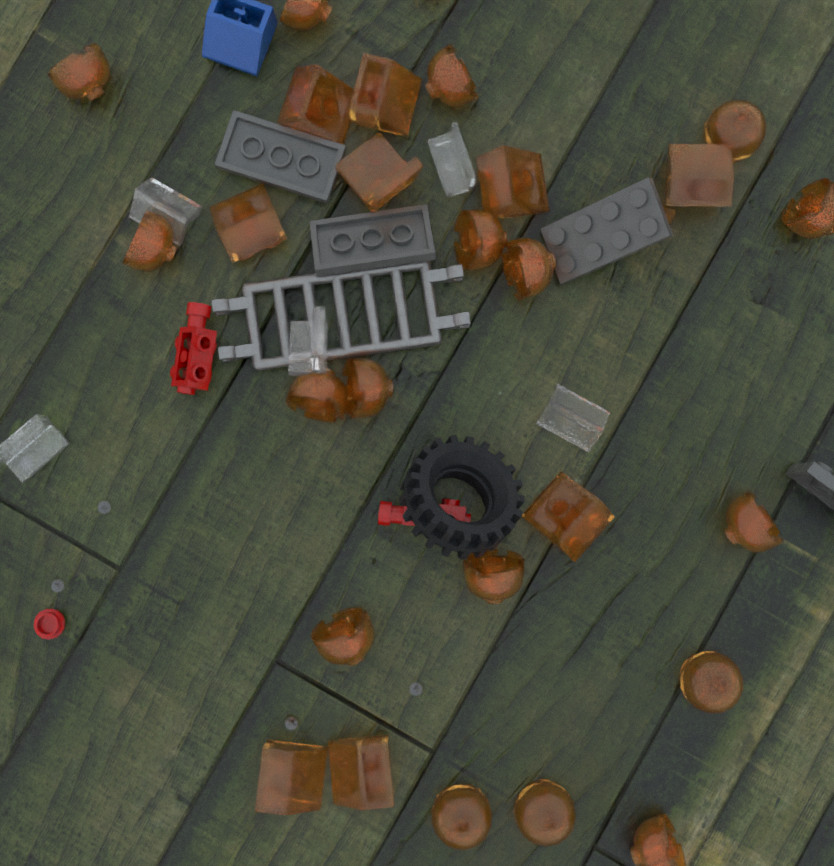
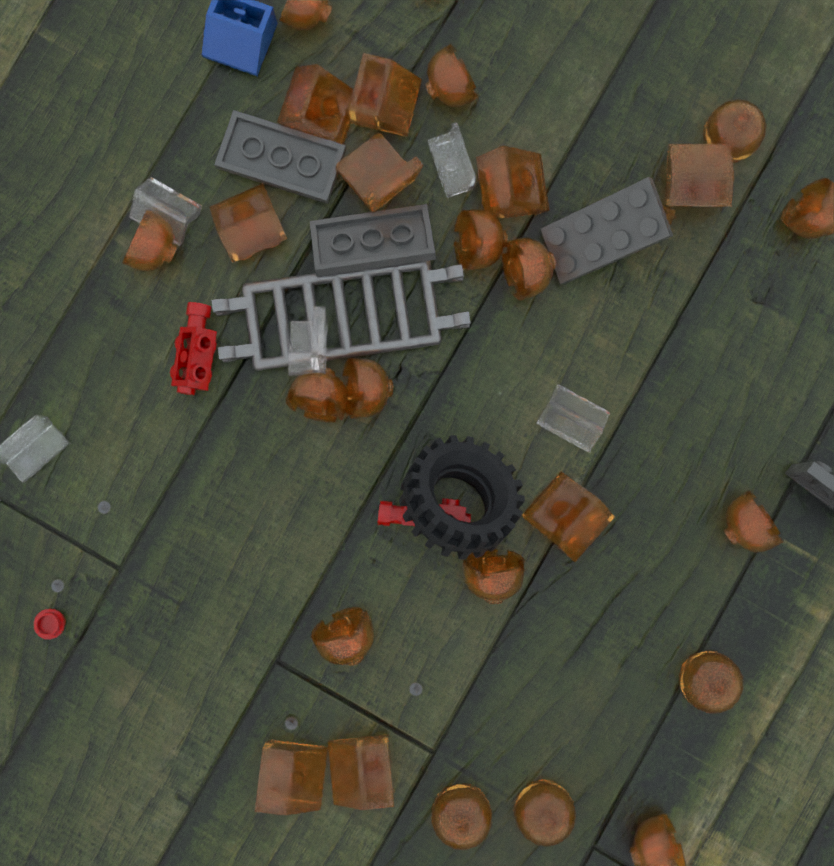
(82, 74): clear orange cylinder -> none

